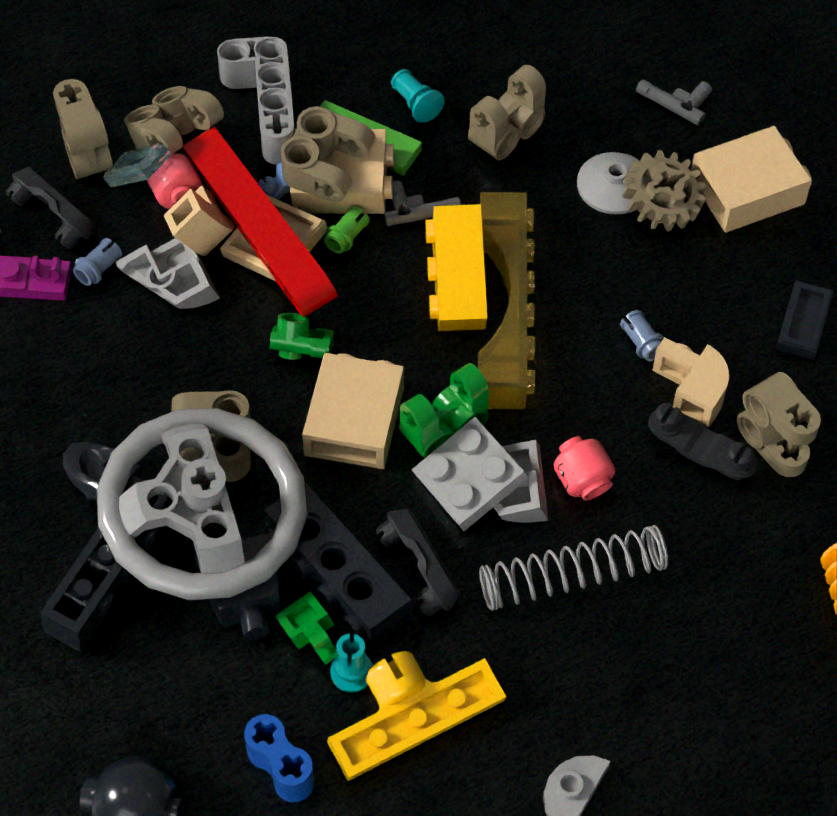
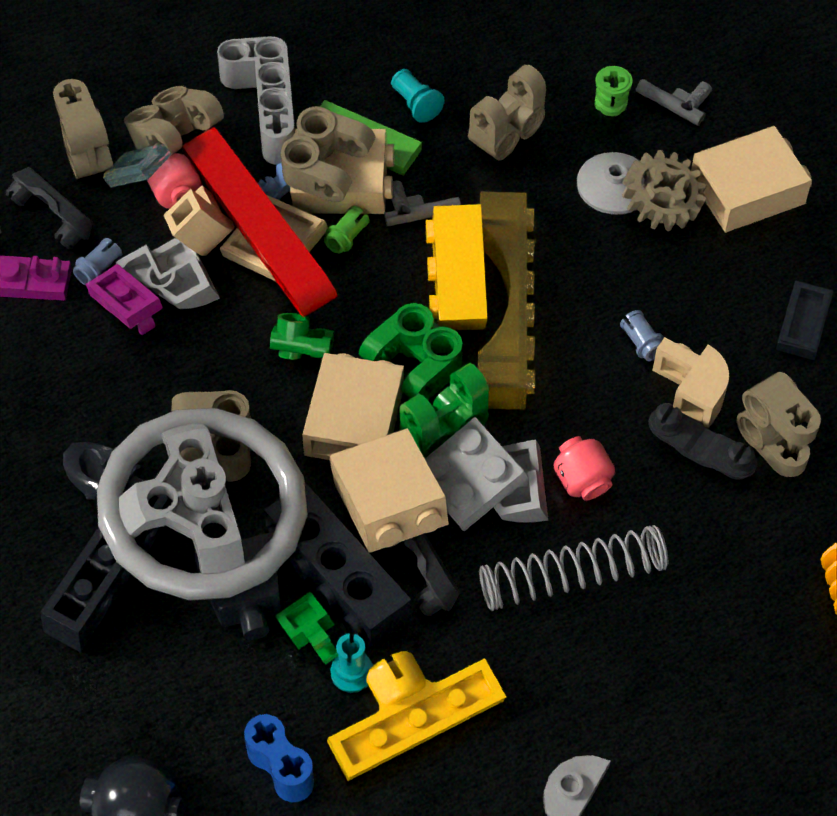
(125, 298): none -> magenta plate
(389, 490): none -> tan brick
(395, 338): none -> green piece
(604, 91): none -> bright green bush

